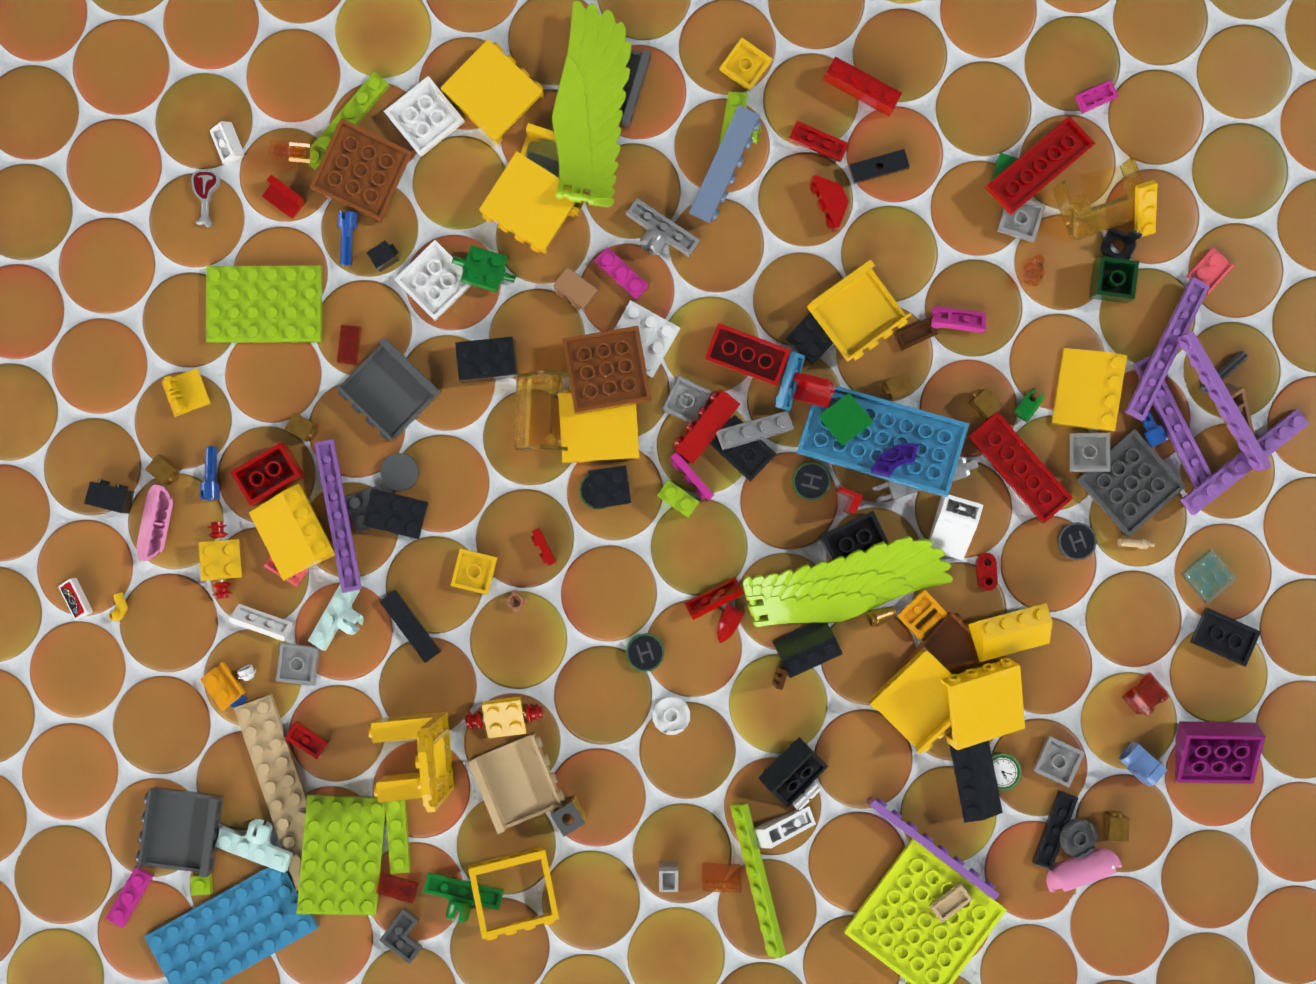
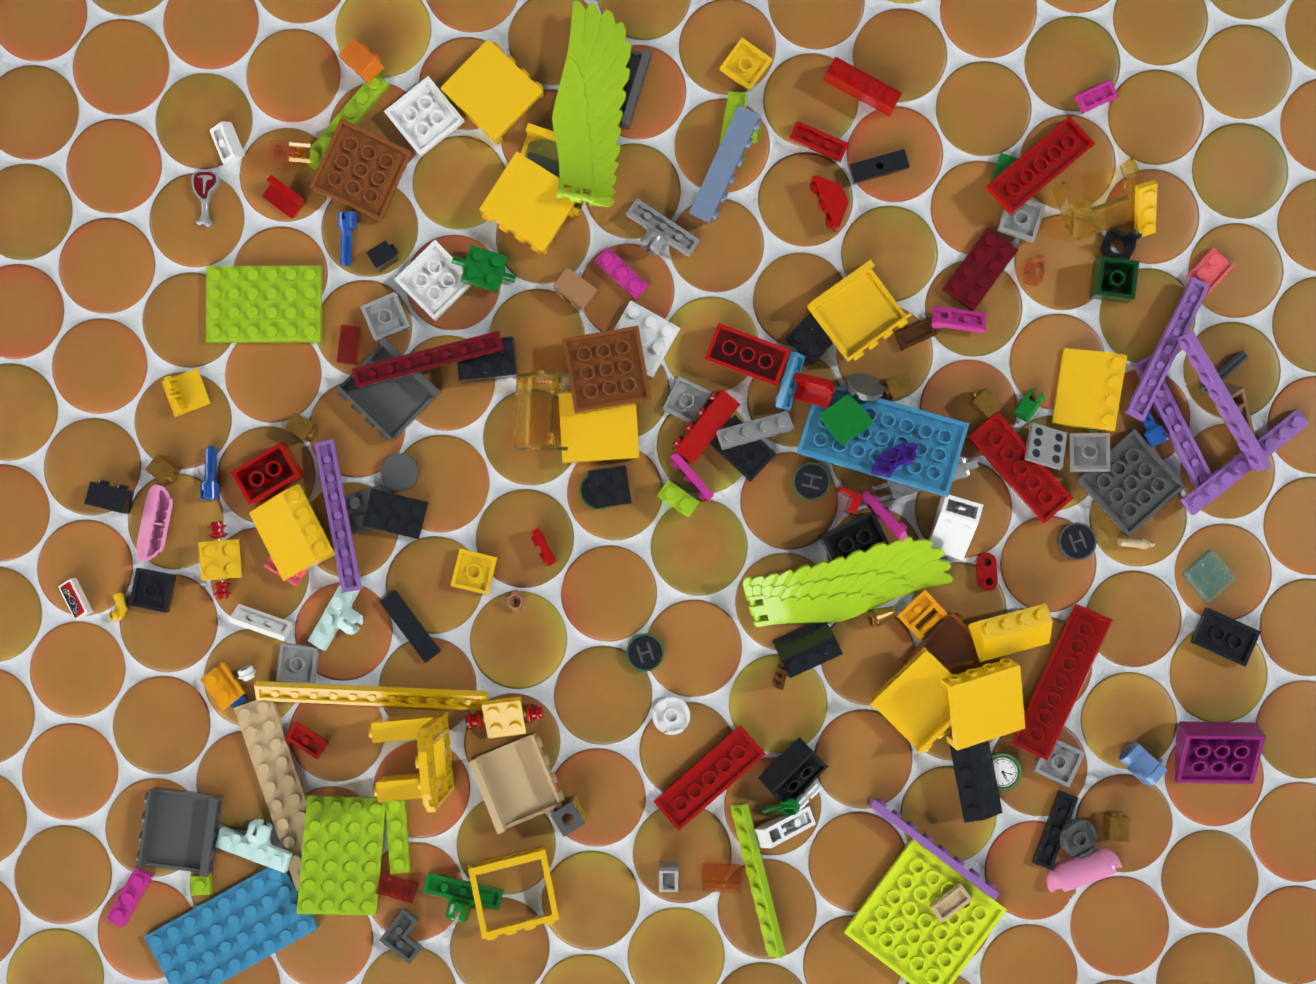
(152, 590): none -> black plate
(362, 61): none -> orange brick
(370, 695): none -> yellow plate
(385, 316): none -> light grey plate
(428, 359): none -> dark red plate
(709, 777): none -> red plate
(714, 598): red plate -> none
(728, 622): red plate -> none
(787, 807): none -> green plate
(865, 386): none -> dark grey tile
(885, 515): none -> dark pink plate
(980, 269): none -> dark red plate
(1045, 446): none -> light grey tile
(1062, 681): none -> red plate
(1146, 695): clear red cylinder -> none

